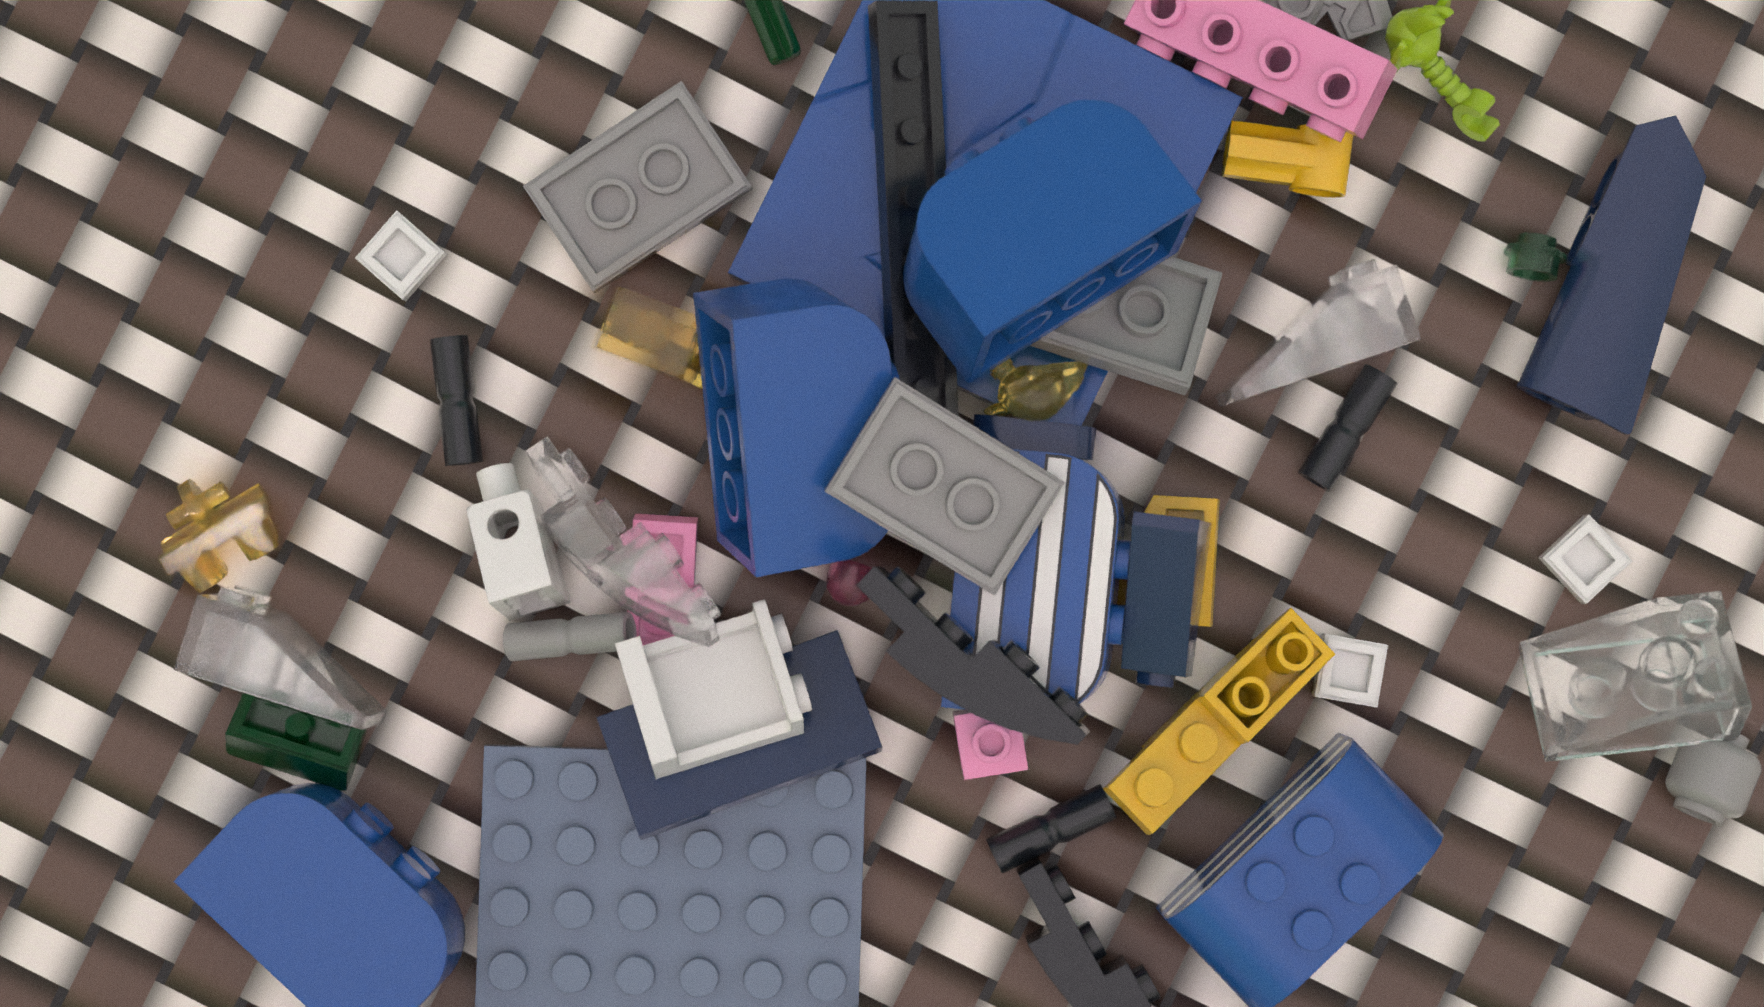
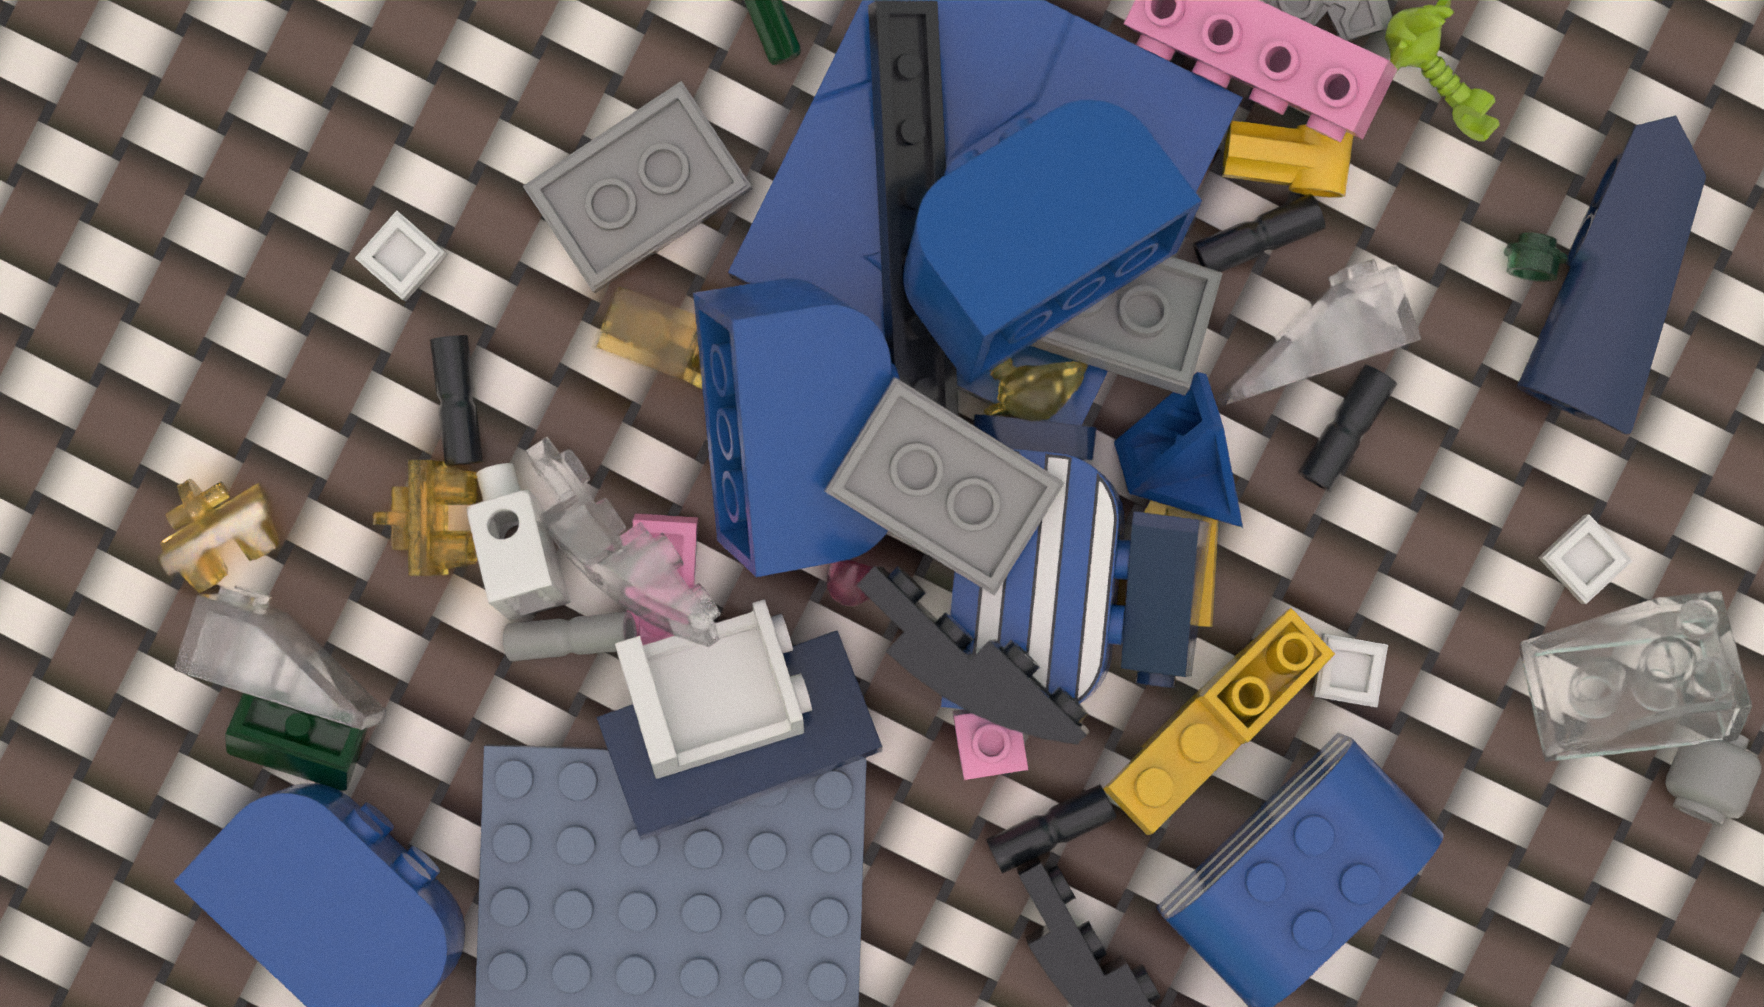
(421, 518): none -> clear yellow hips
(1182, 455): none -> blue slope
(1266, 232): none -> black piece

